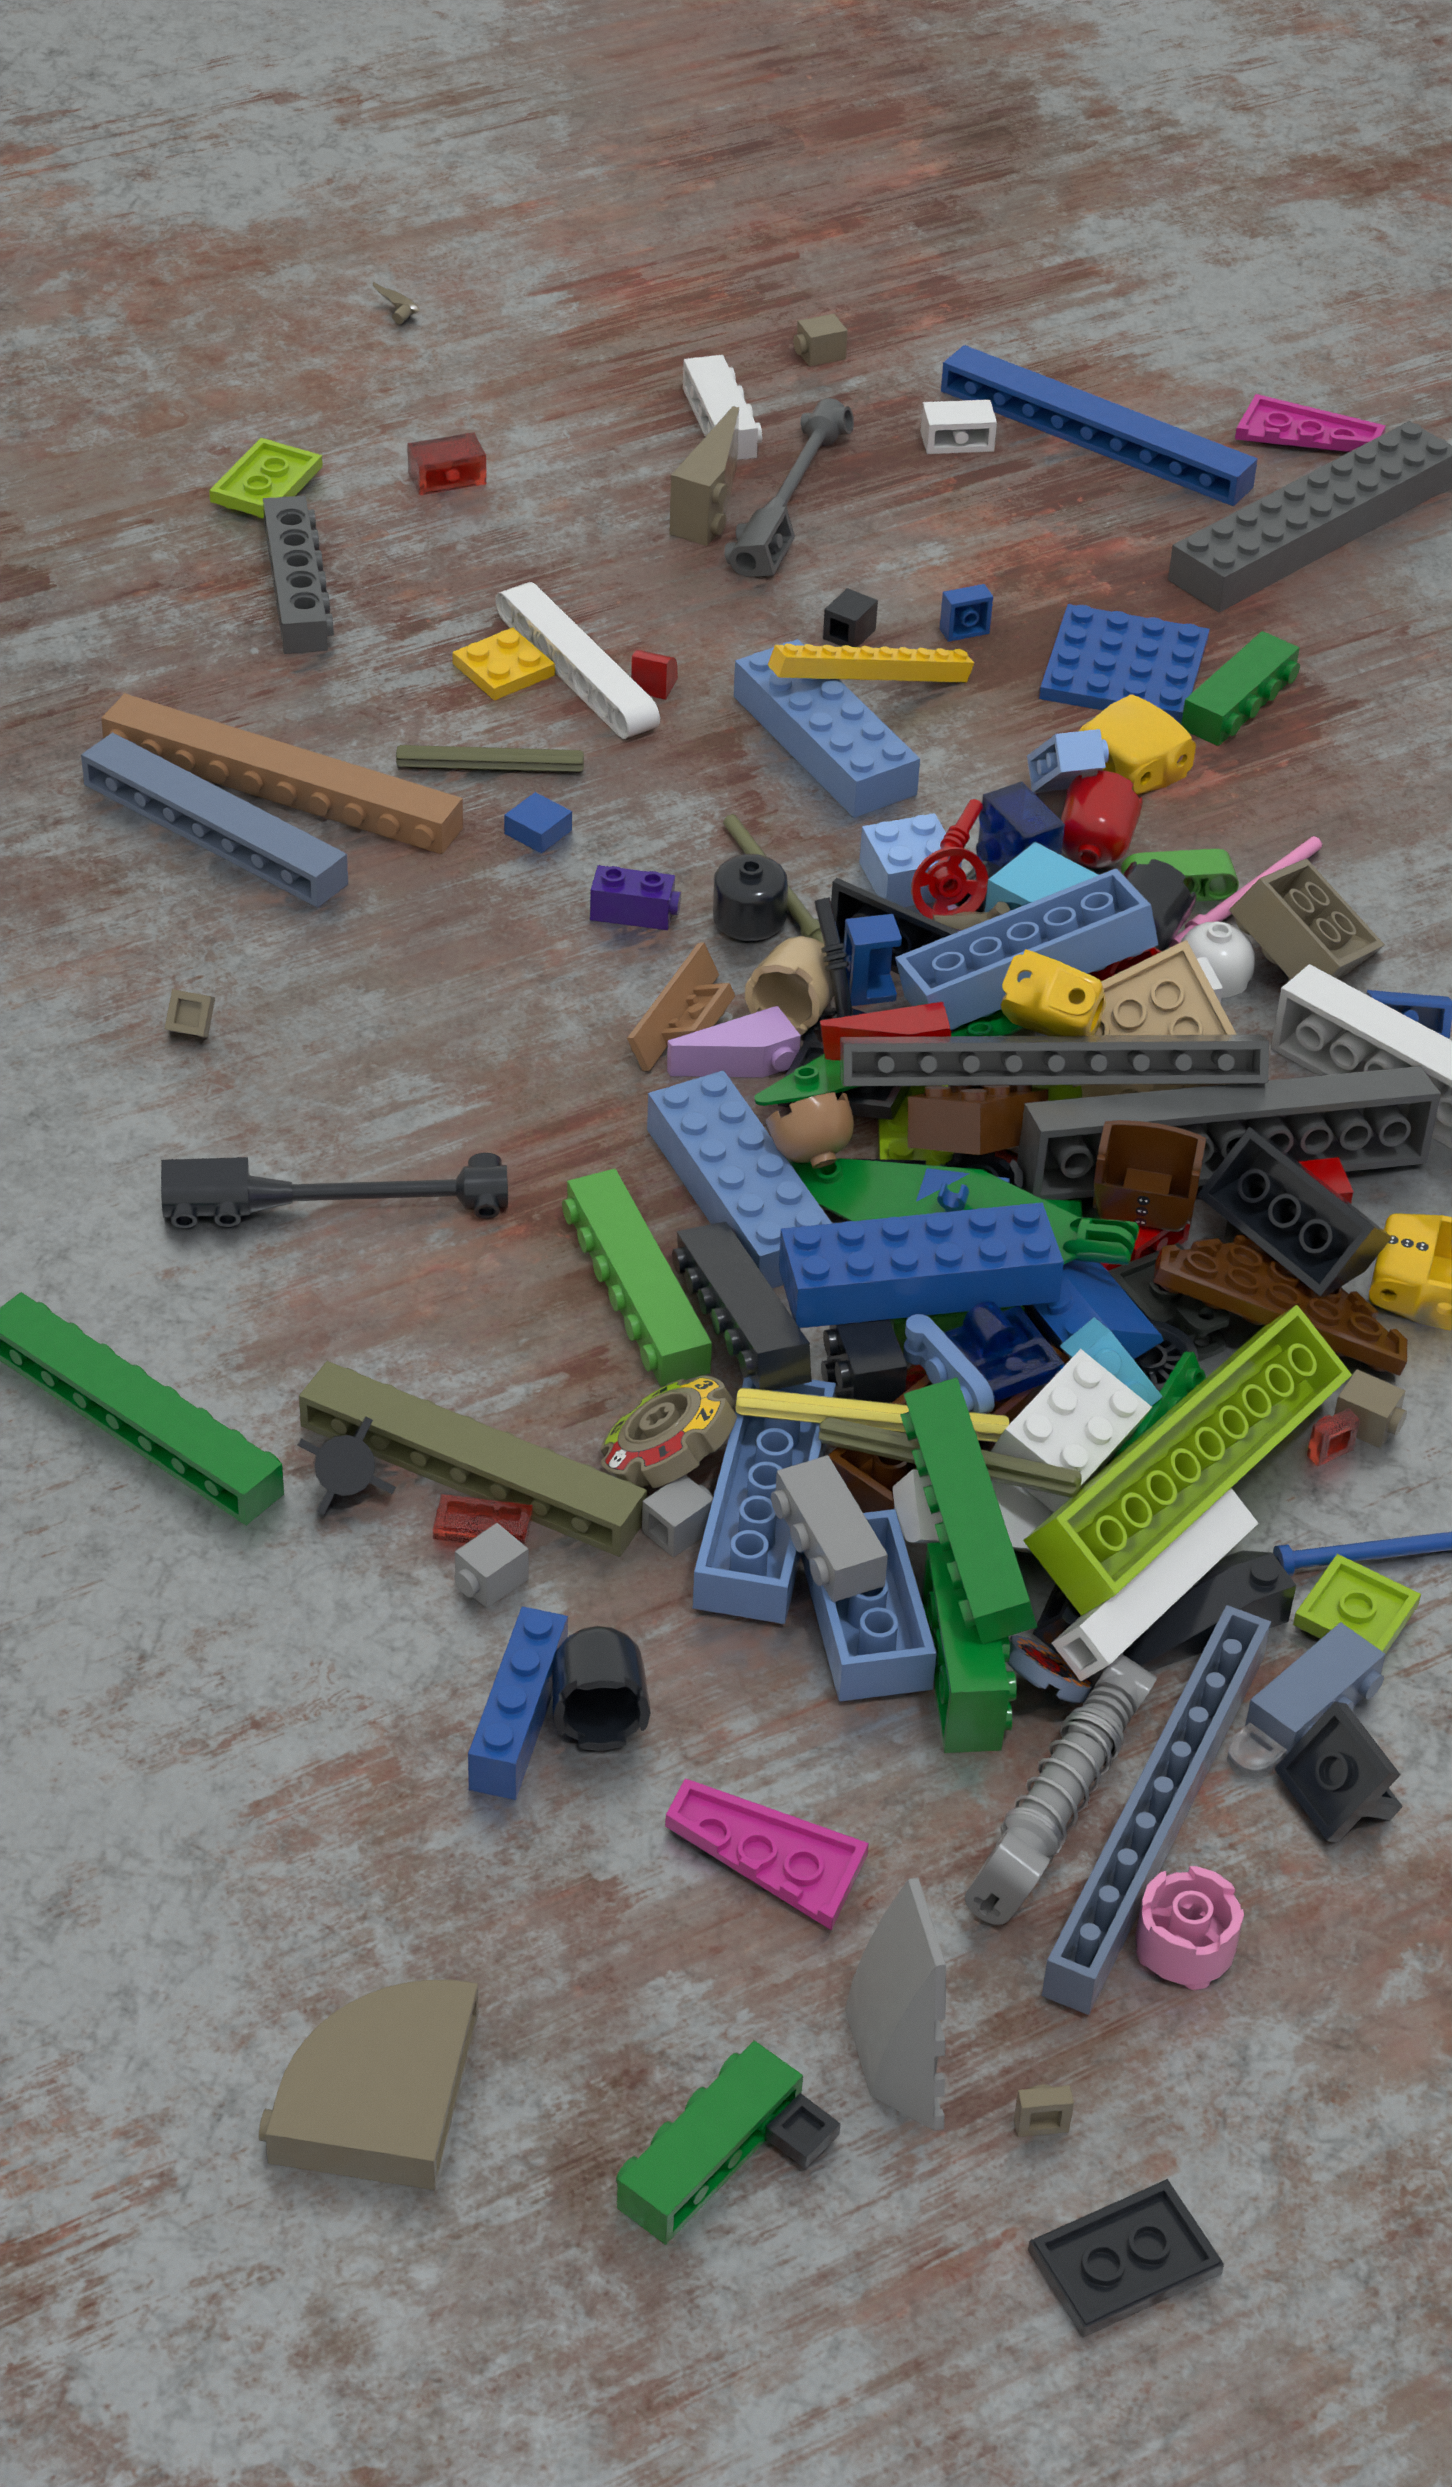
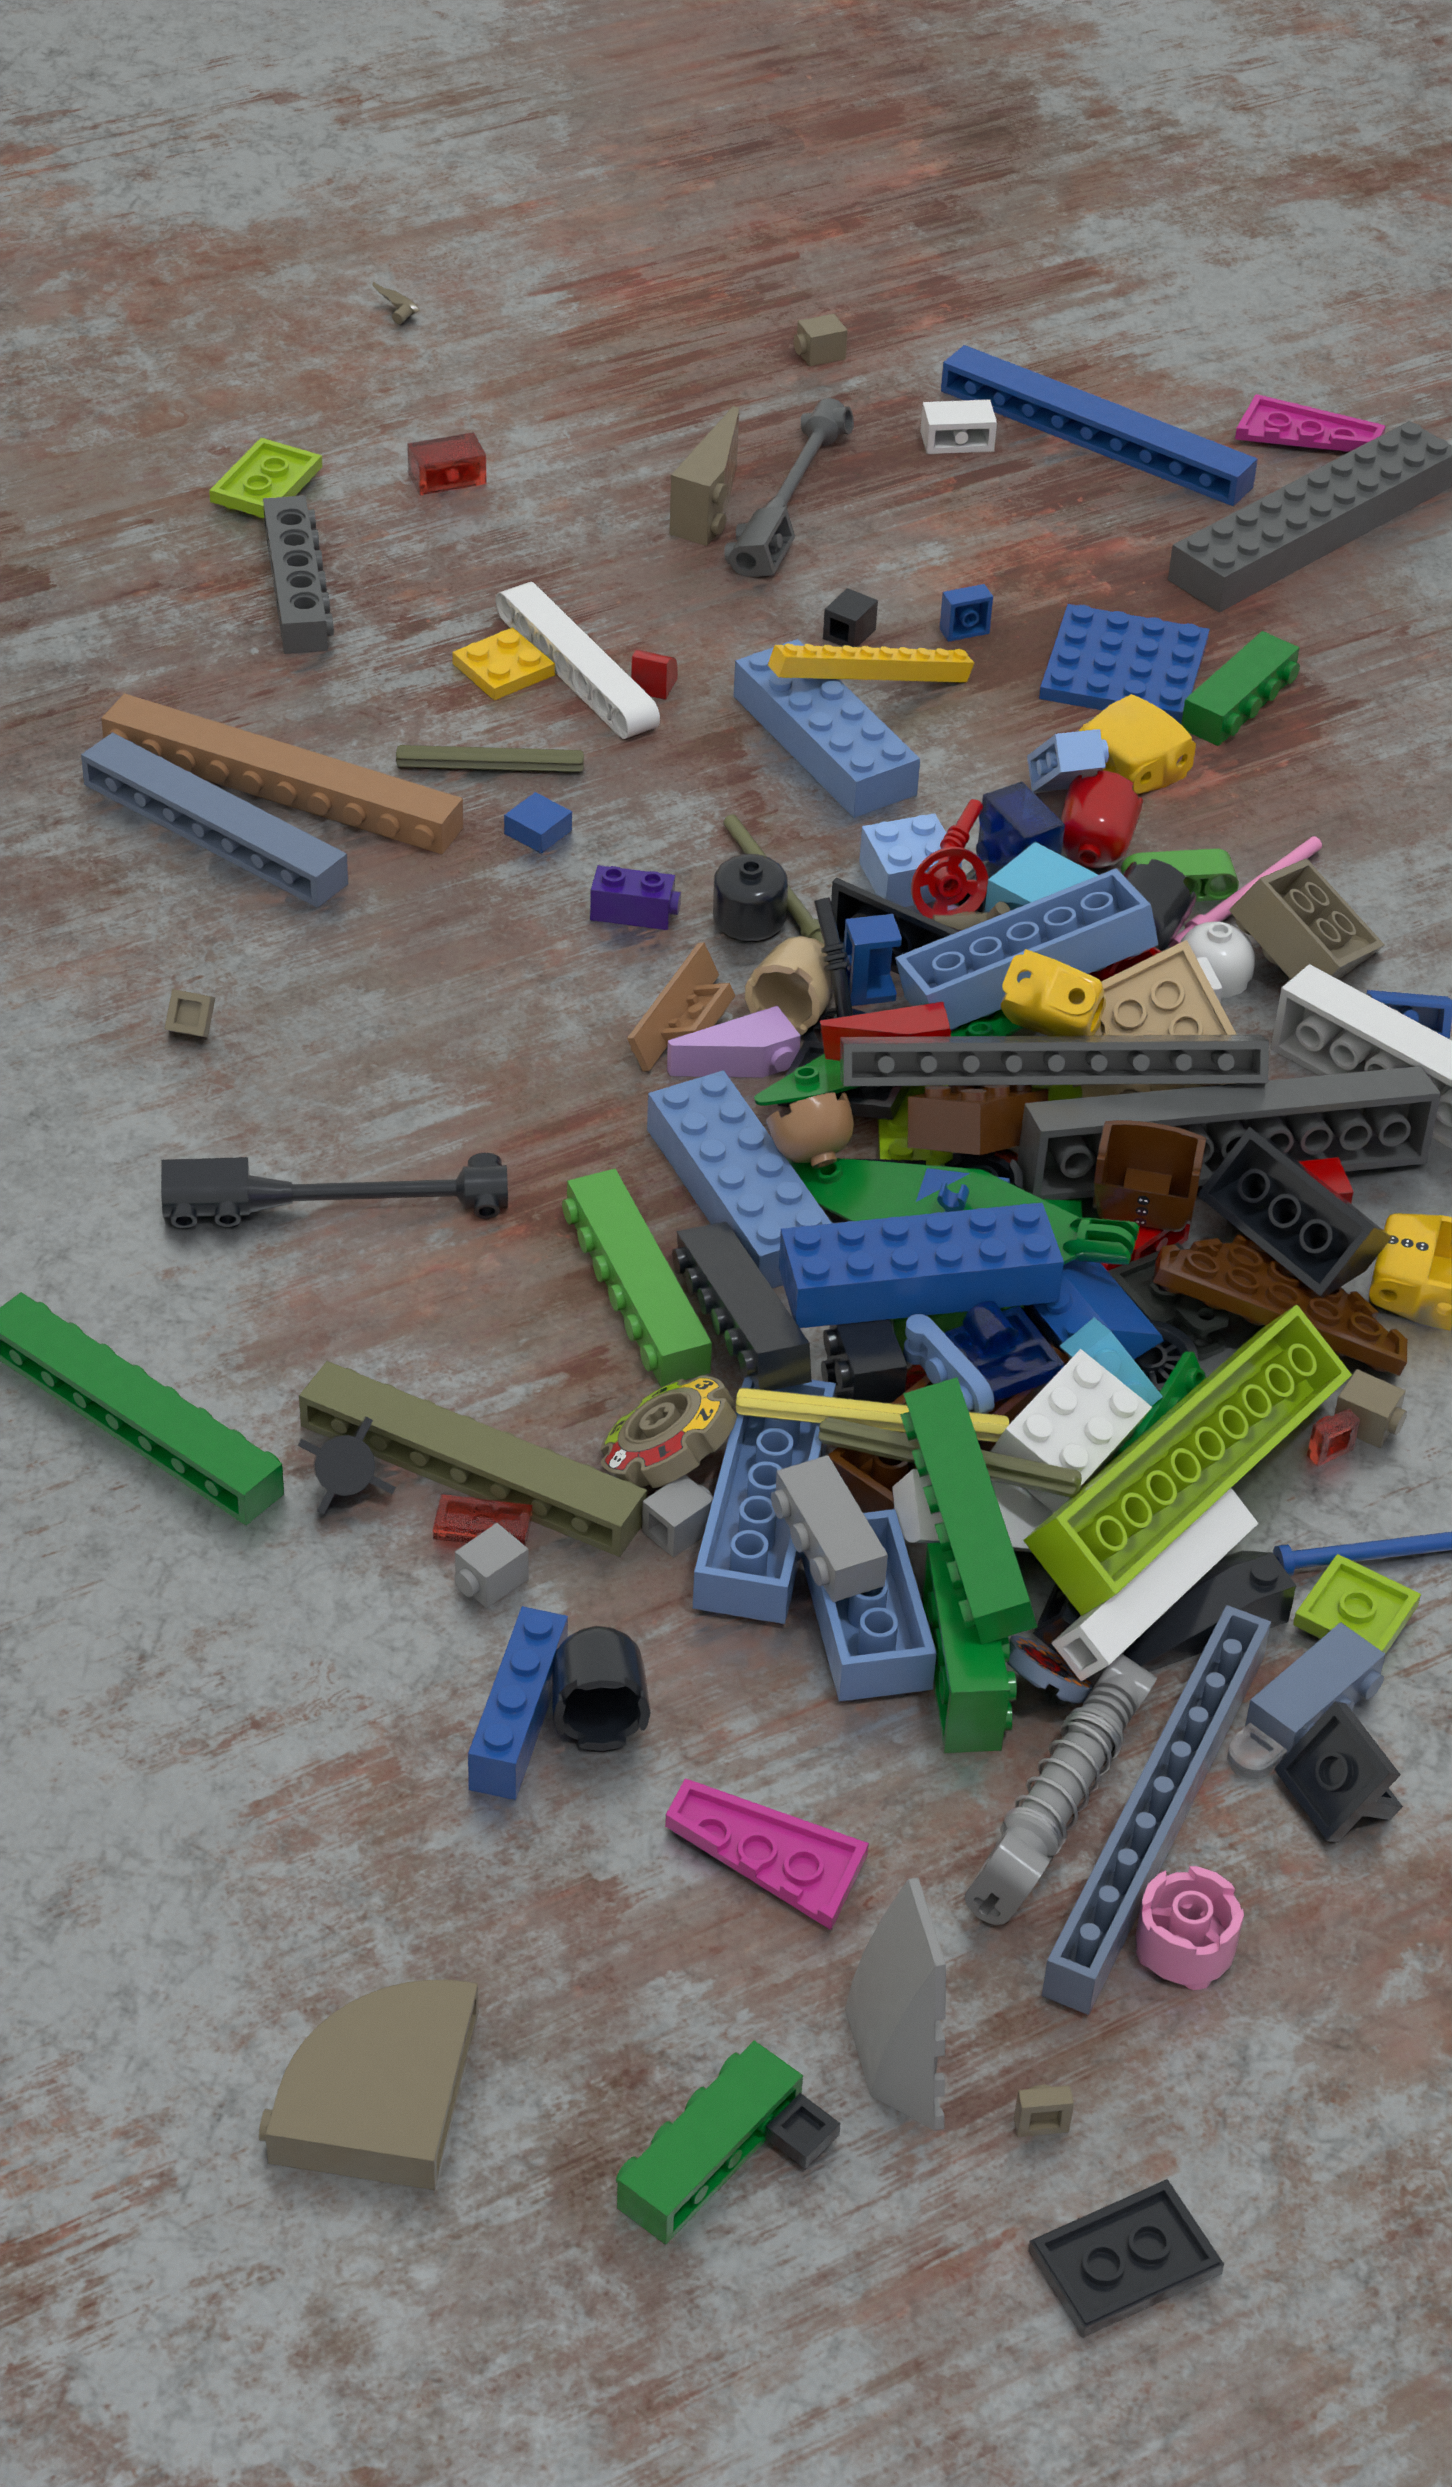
(712, 393): white brick -> none

